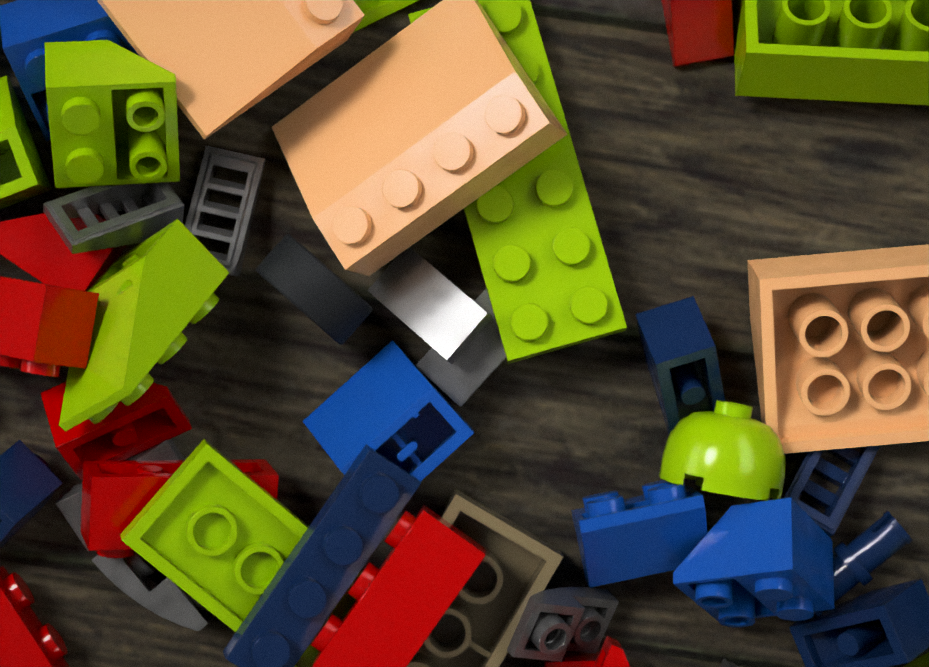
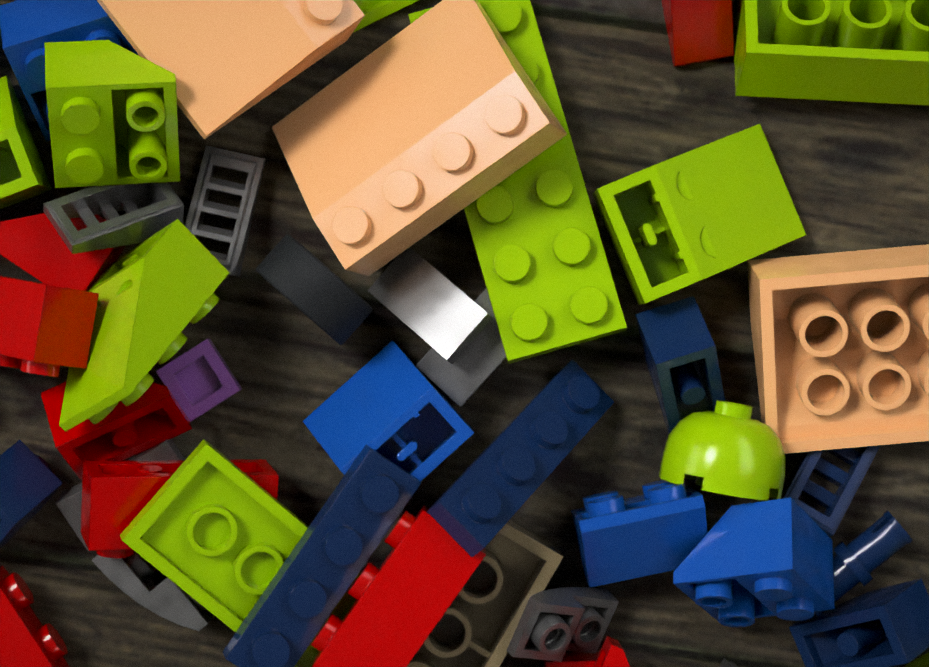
(199, 379): none -> medium lavender plate
(520, 458): none -> dark blue plate
(698, 214): none -> lime slope

